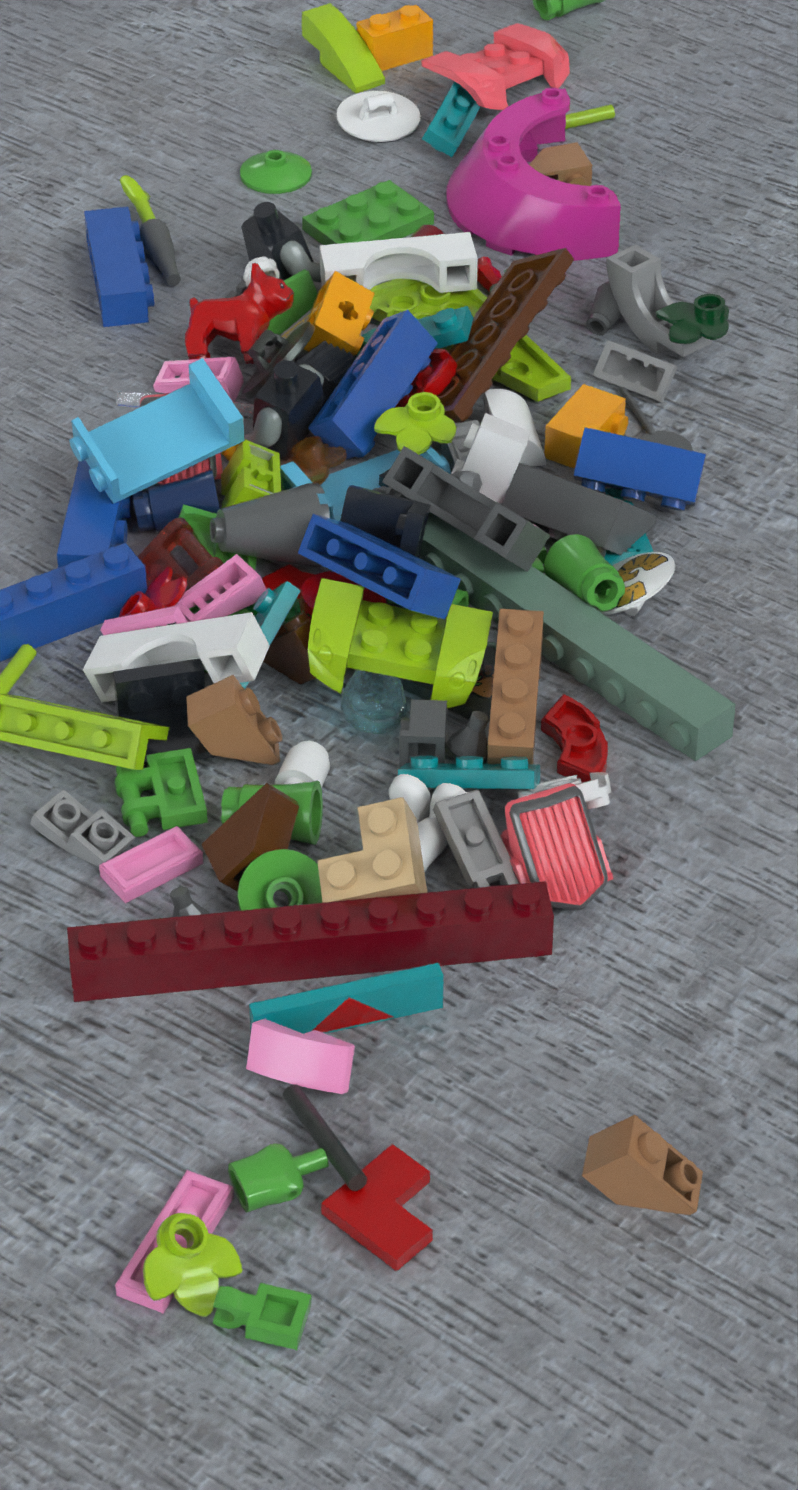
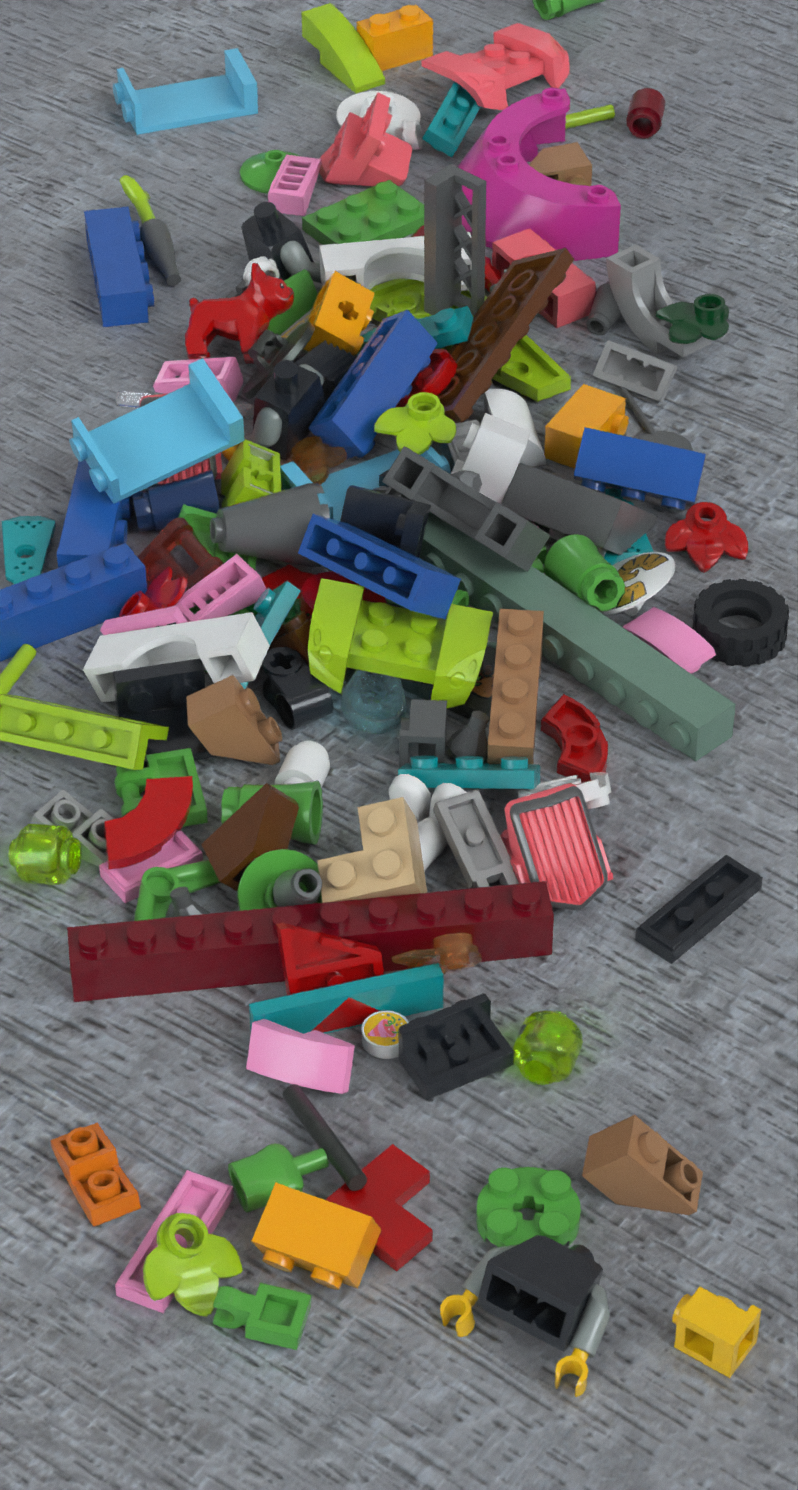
(26, 537): none -> teal piece
(45, 854): none -> clear neon green head
(95, 1174): none -> orange slope
(151, 823): none -> red tile
(160, 881): none -> bright green piece
(189, 101): none -> medium azure panel
(287, 890): none -> dark grey cone
(293, 192): none -> bright pink slope
(293, 689): none -> black piece
(315, 1237): none -> light orange brick
(323, 960): none -> red wing
(365, 152): none -> coral piece
(381, 1034): none -> tile
(410, 133): none -> white plate
(446, 237): none -> dark grey fence
(450, 951): none -> clear orange plate
(453, 1047): none -> black bracket
(525, 1188): none -> bright green plate
(543, 1292): none -> black torso
(547, 1047): none -> clear neon green head
(570, 299): none -> coral arch
(645, 113): none -> dark red brick
(672, 638): none -> bright pink slope
(698, 909): none -> black tile
(706, 539): none -> red plate
(715, 1330): none -> yellow brick
(742, 599): none -> black tyre

